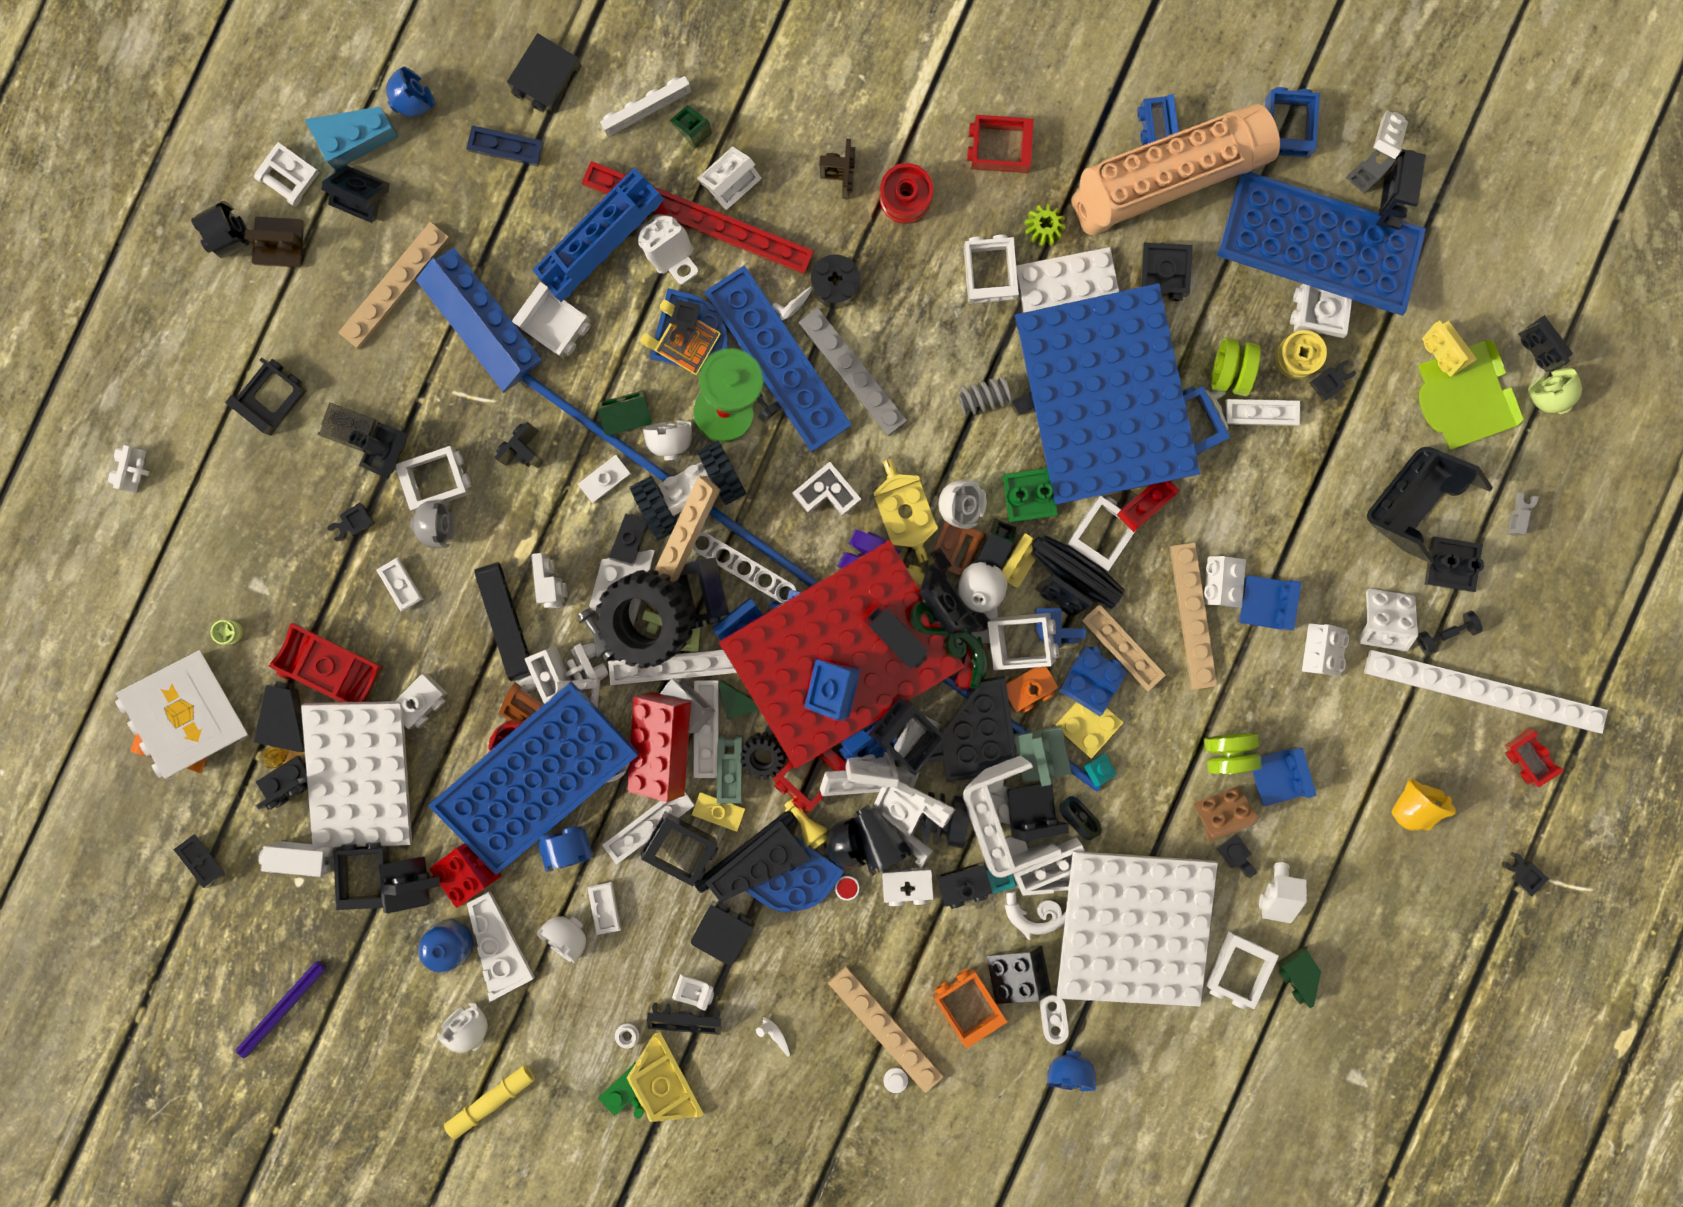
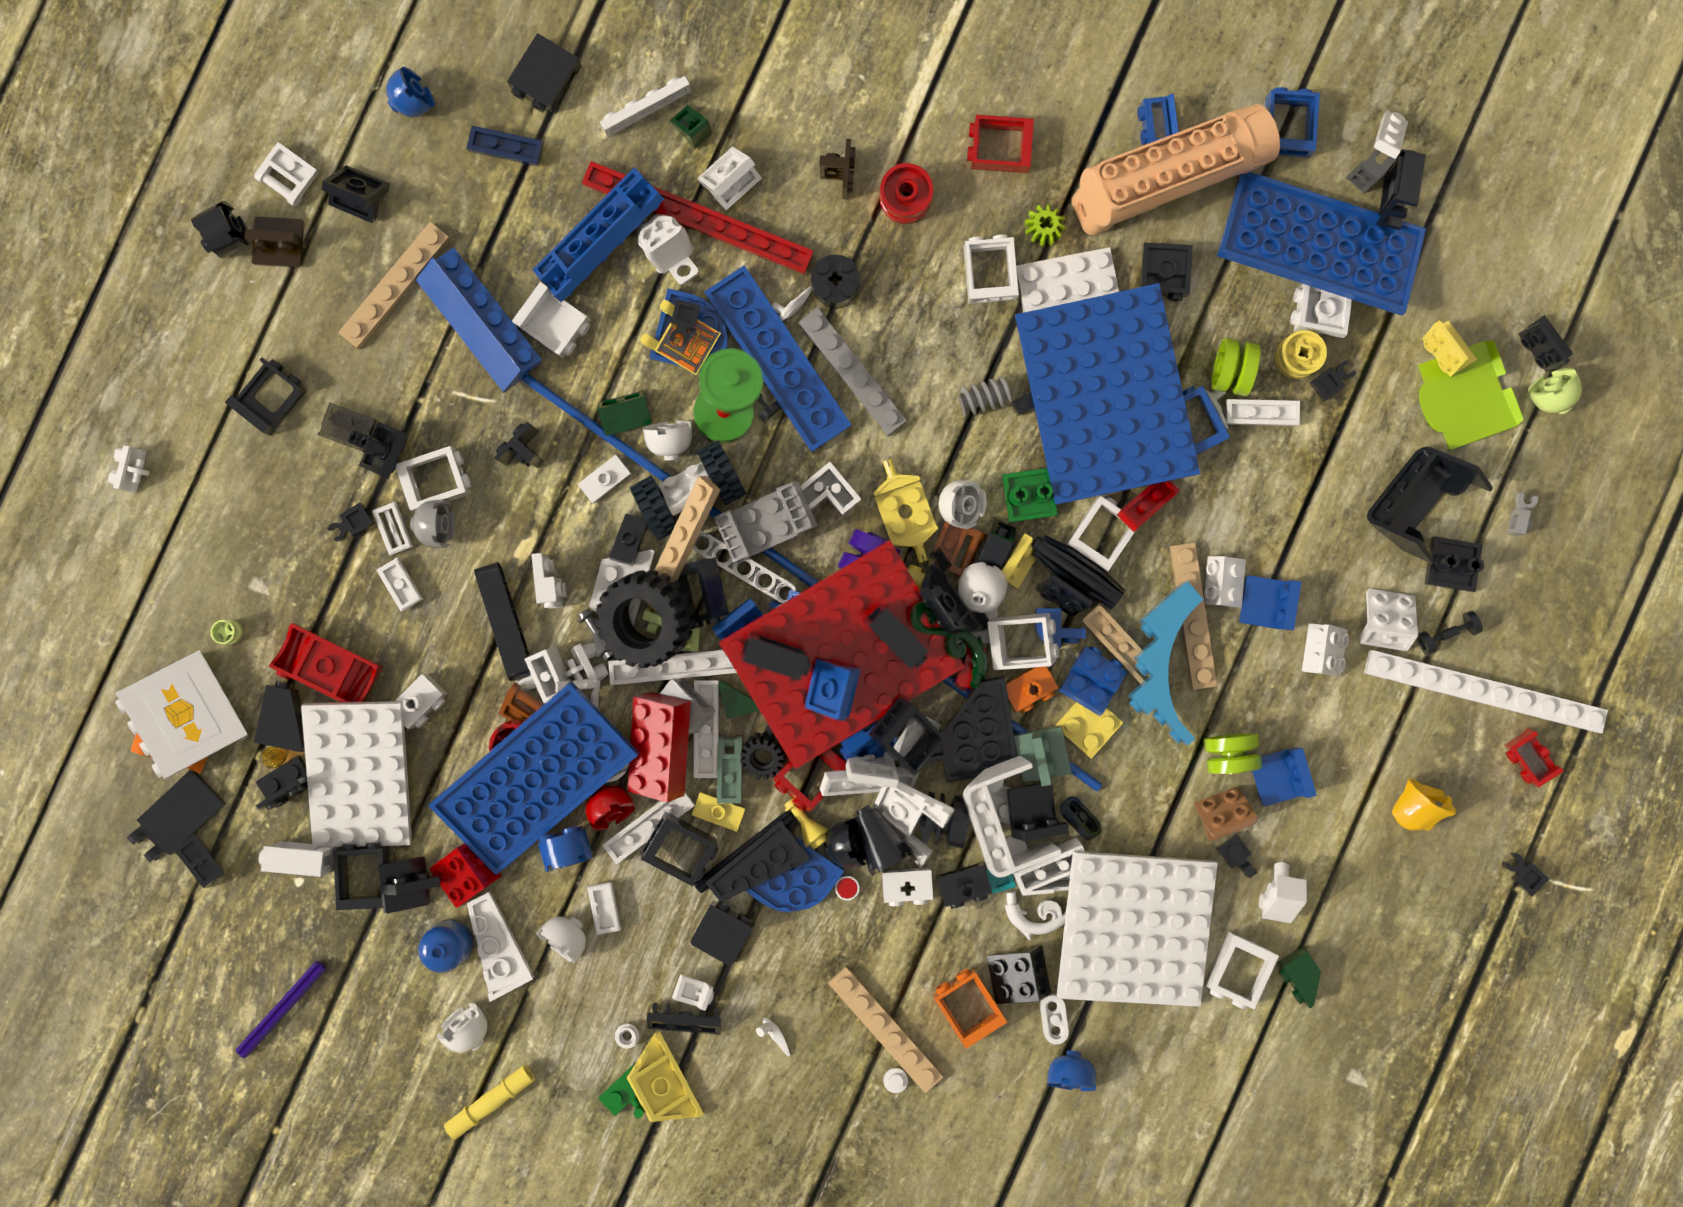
(177, 815): none -> black tile
(351, 134): dark azure wedge -> none
(400, 547): none -> white tile
(607, 805): none -> red cylinder
(766, 522): none -> light grey plate
(775, 656): none -> black window
(1100, 770): teal plate -> none
(1163, 624): none -> dark azure arch

